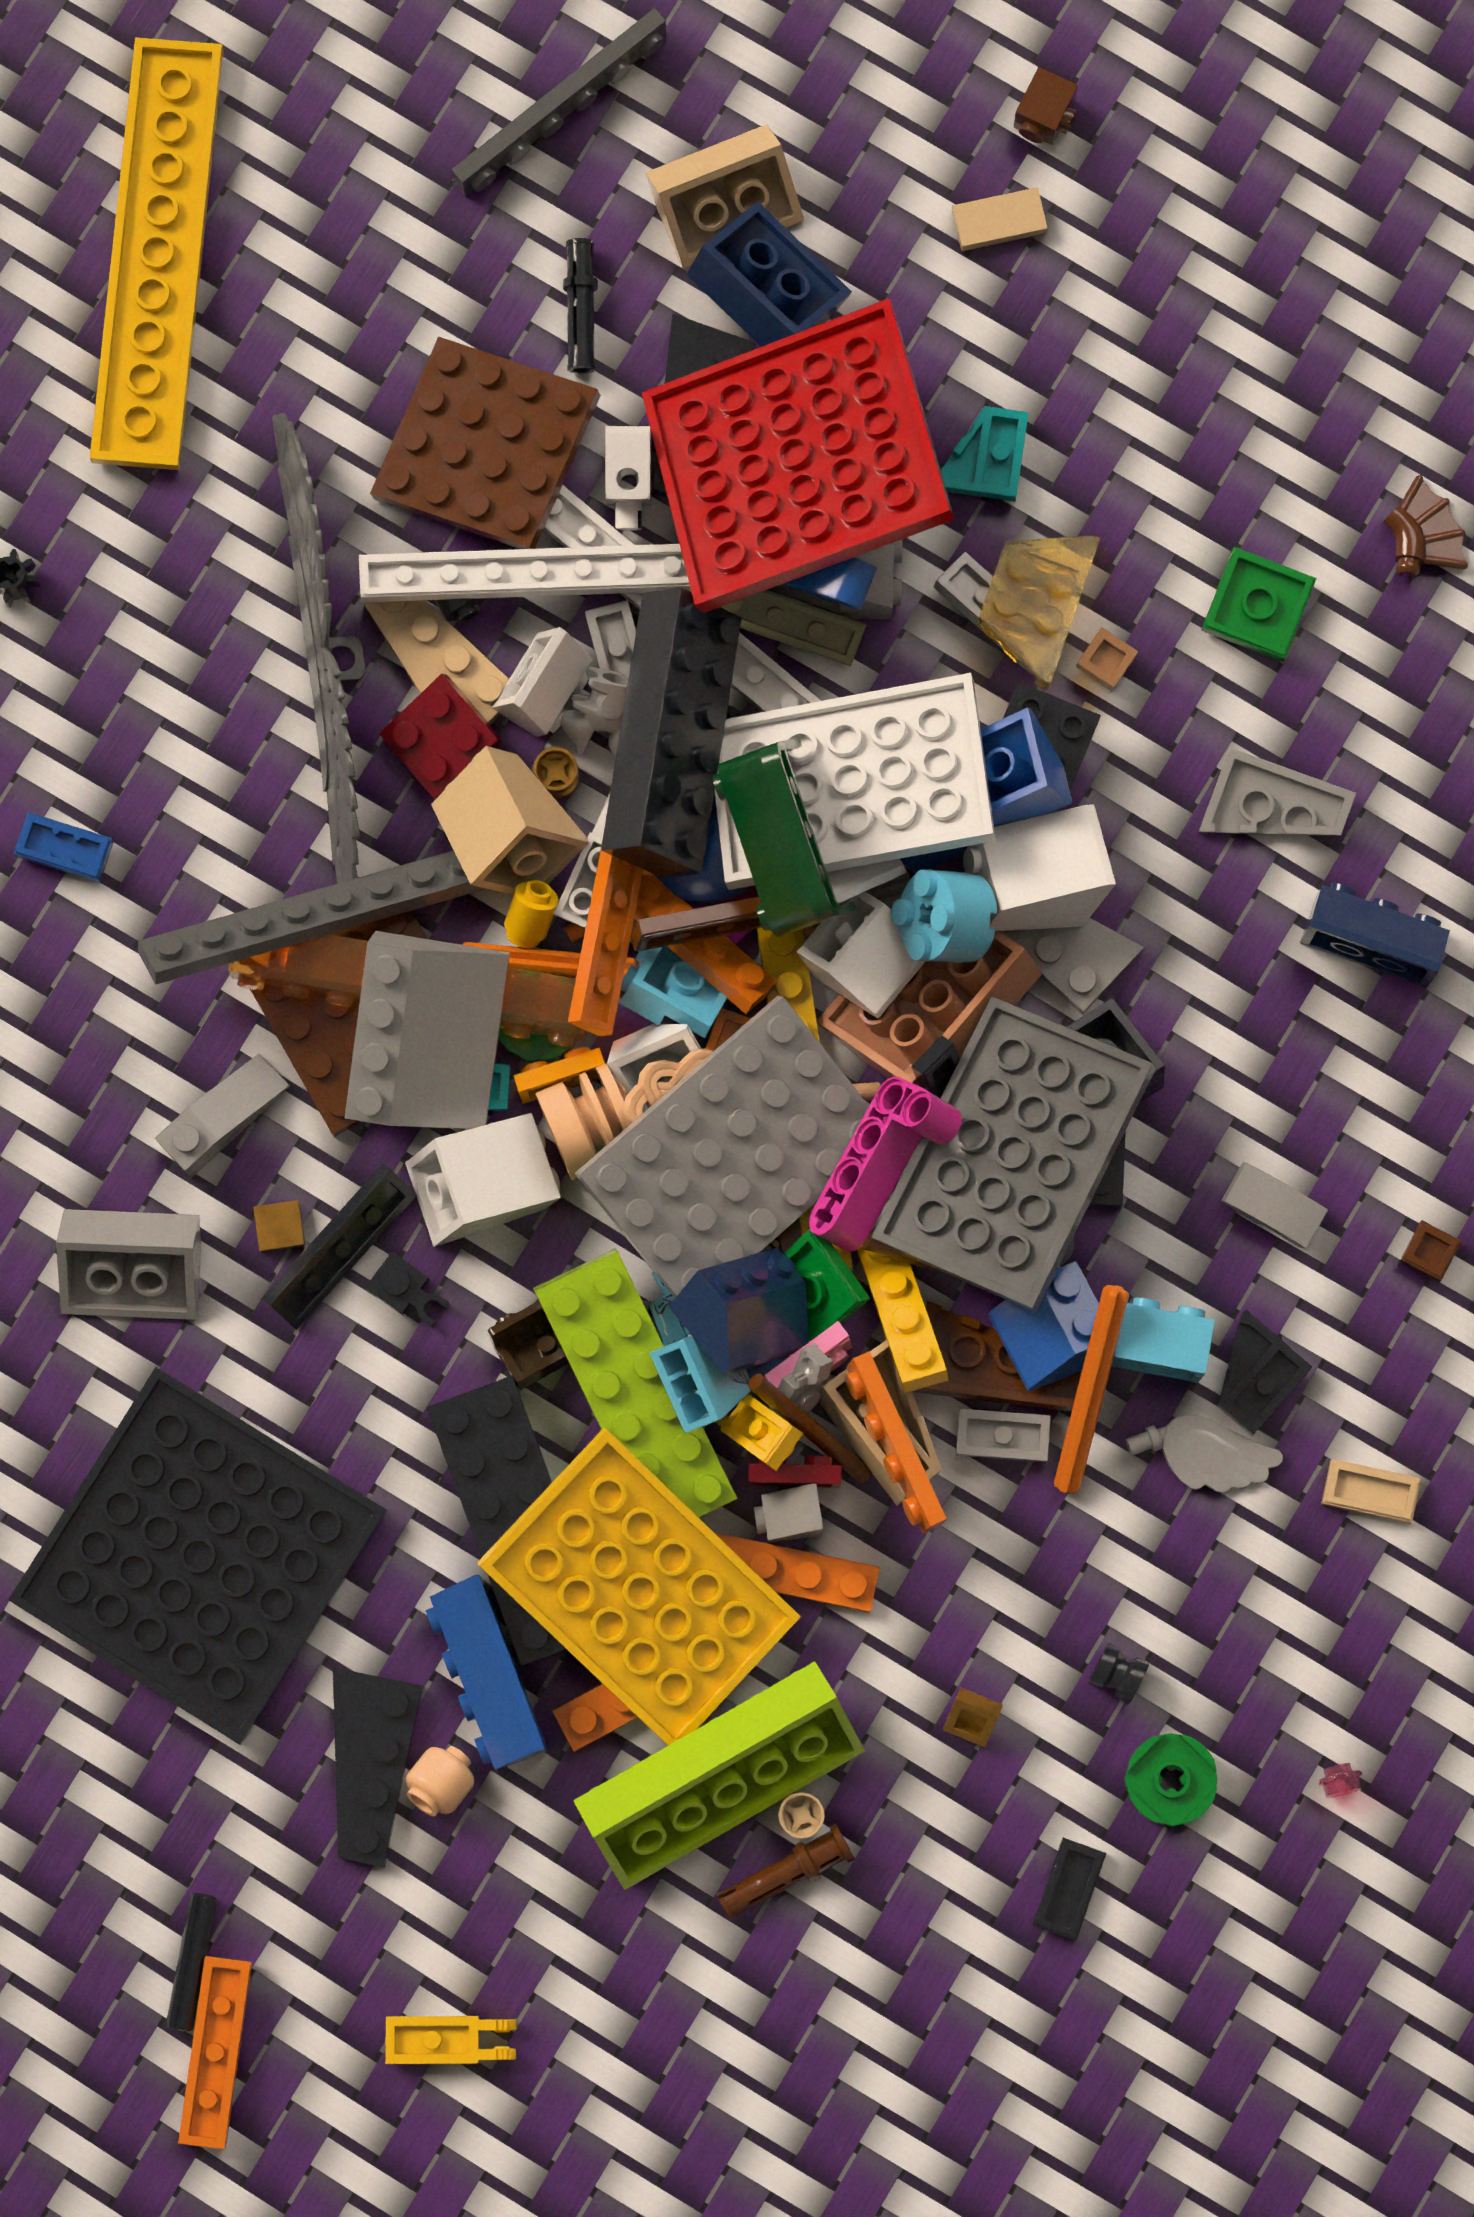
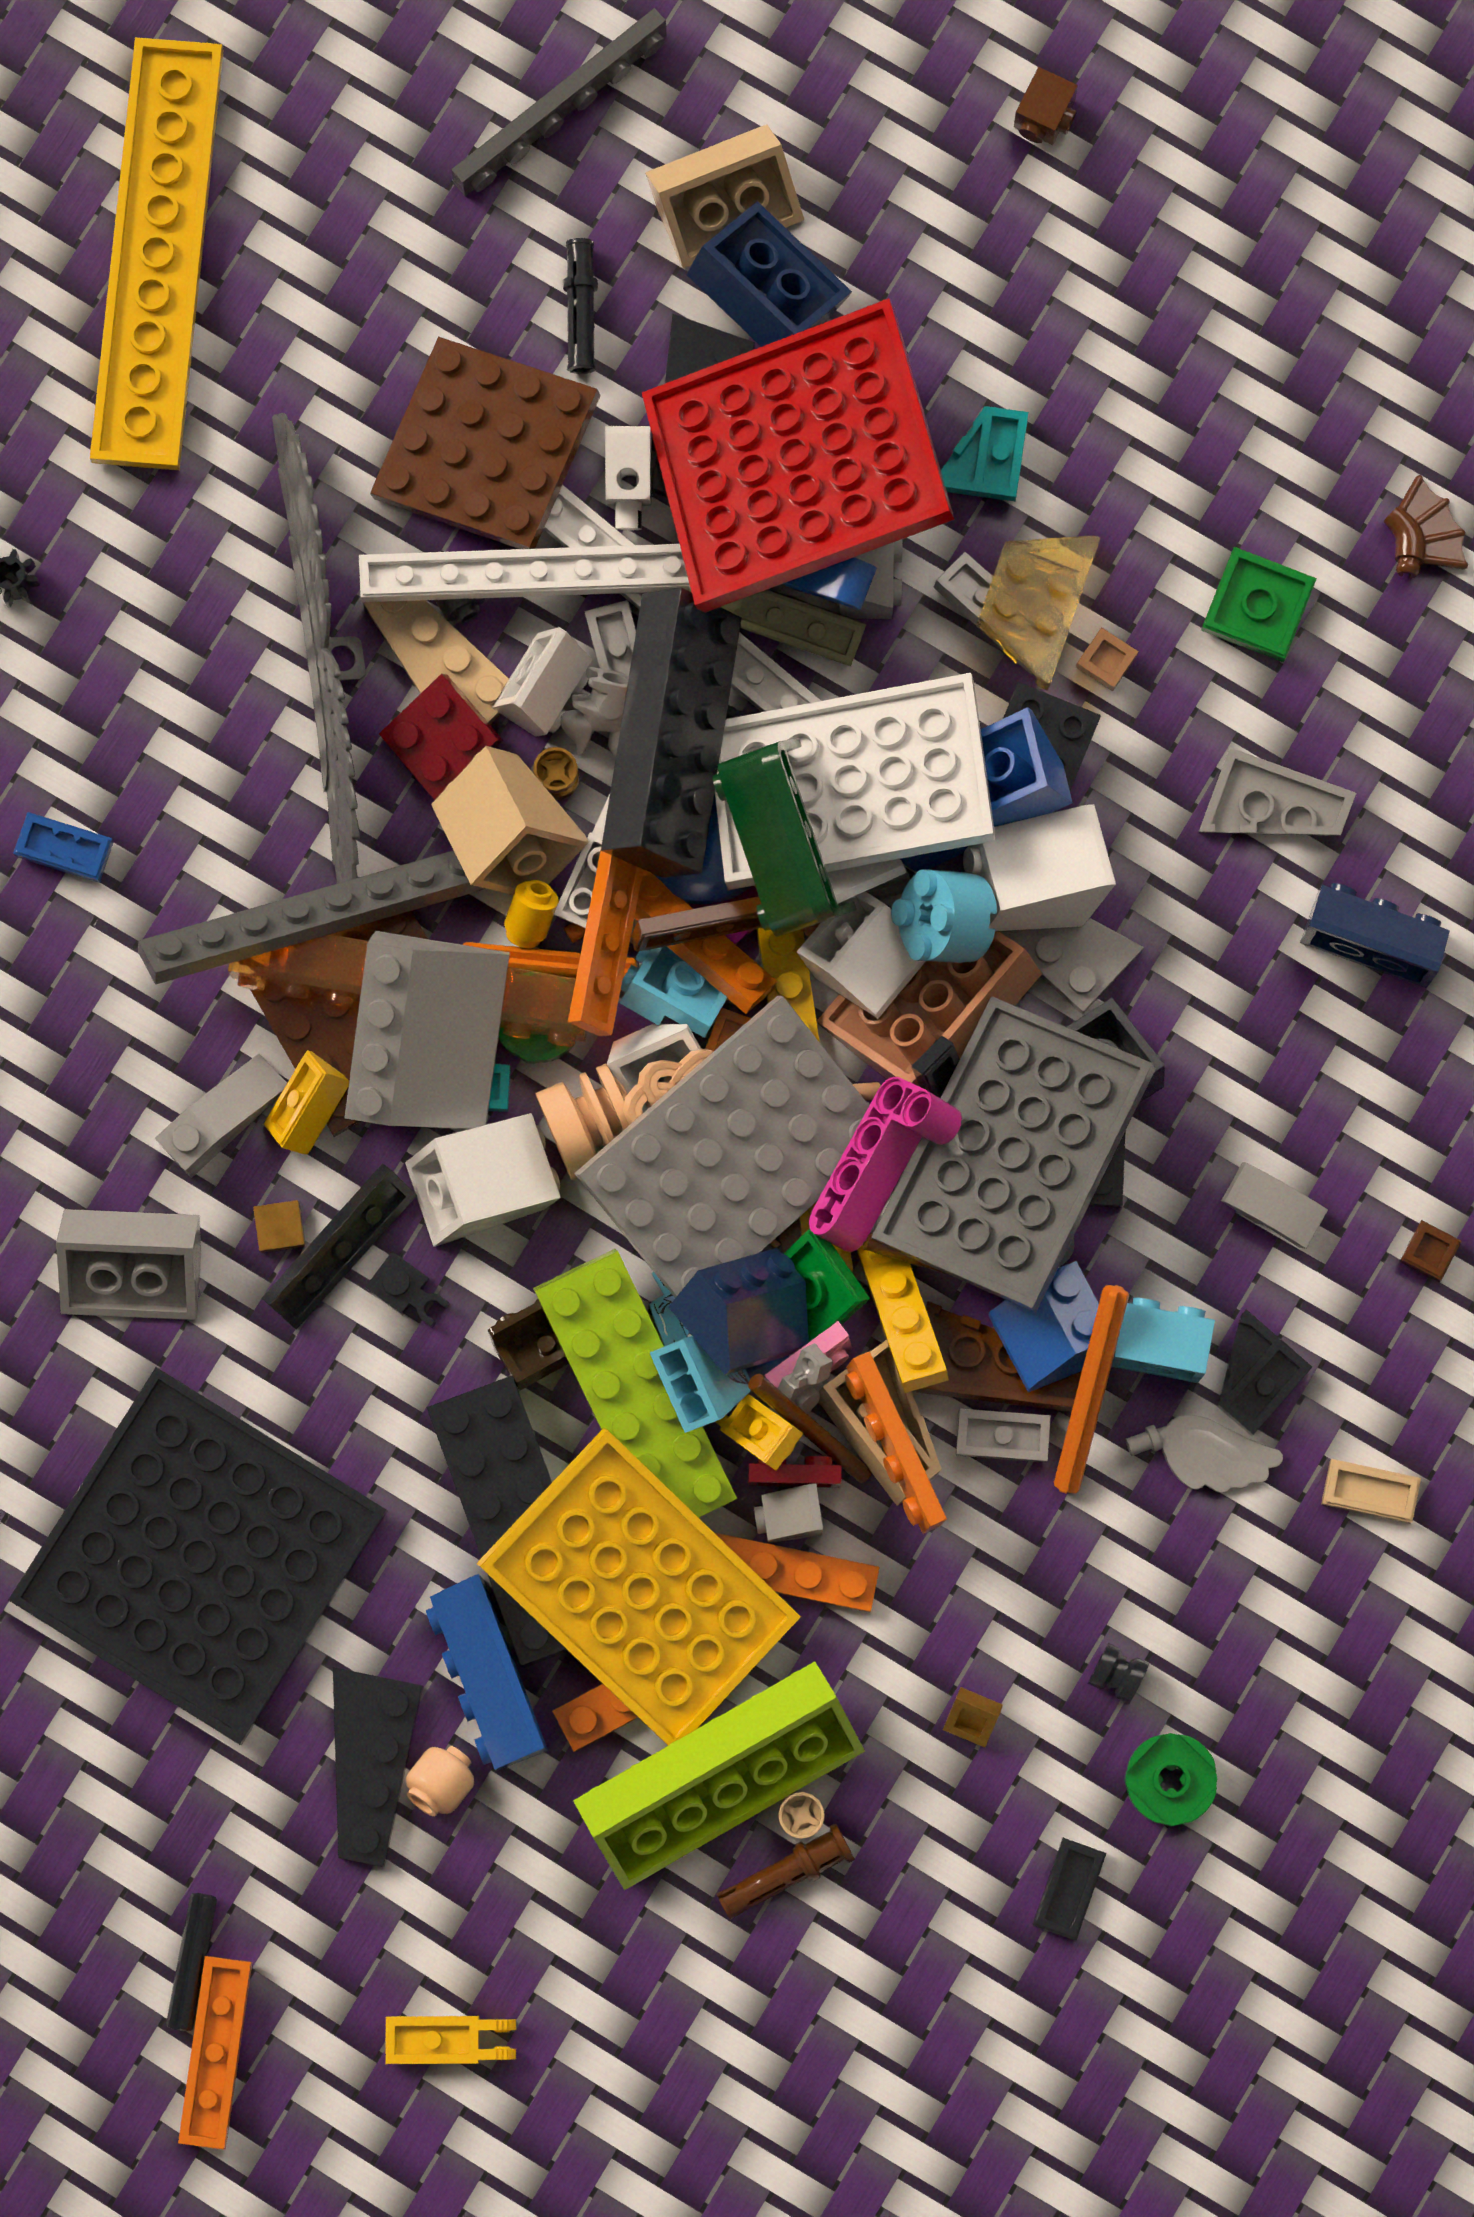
(306, 1104): none -> yellow slope
(541, 1075): light orange plate -> none
(999, 219): tan tile -> none
(1340, 1780): clear pink plate -> none

